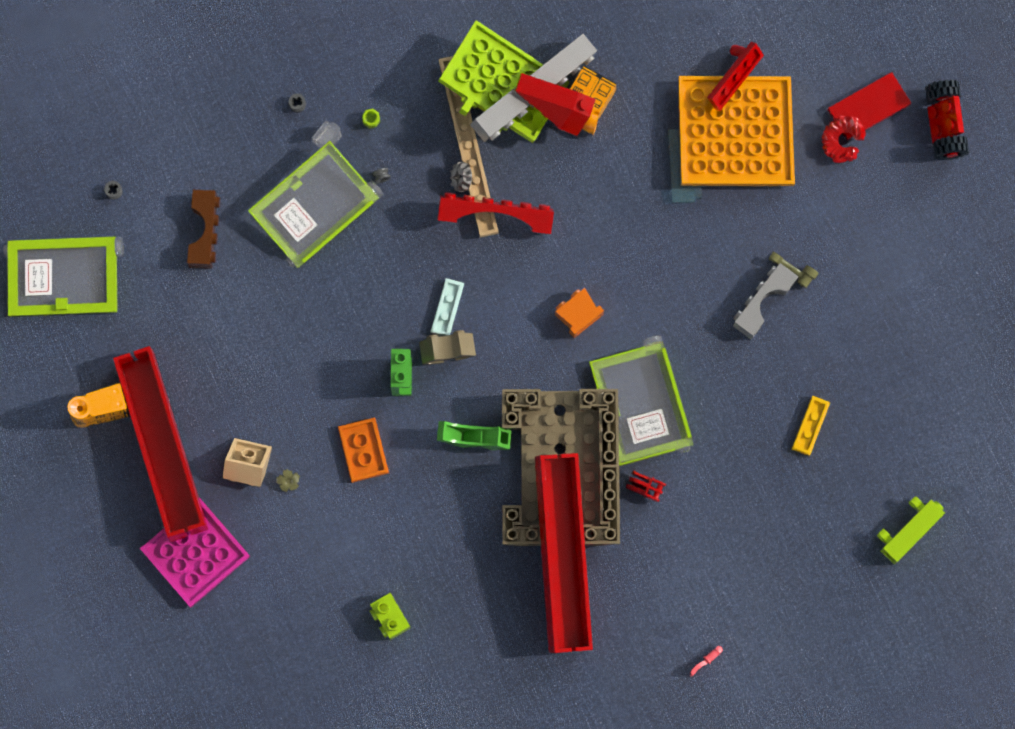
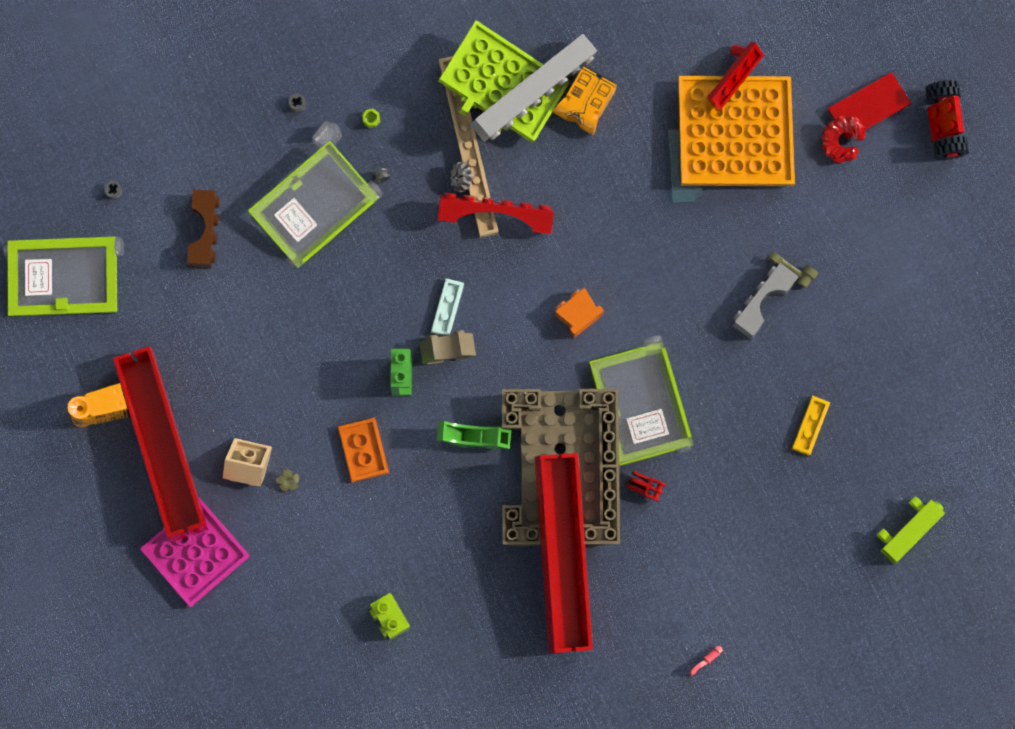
(561, 105): red wedge -> none

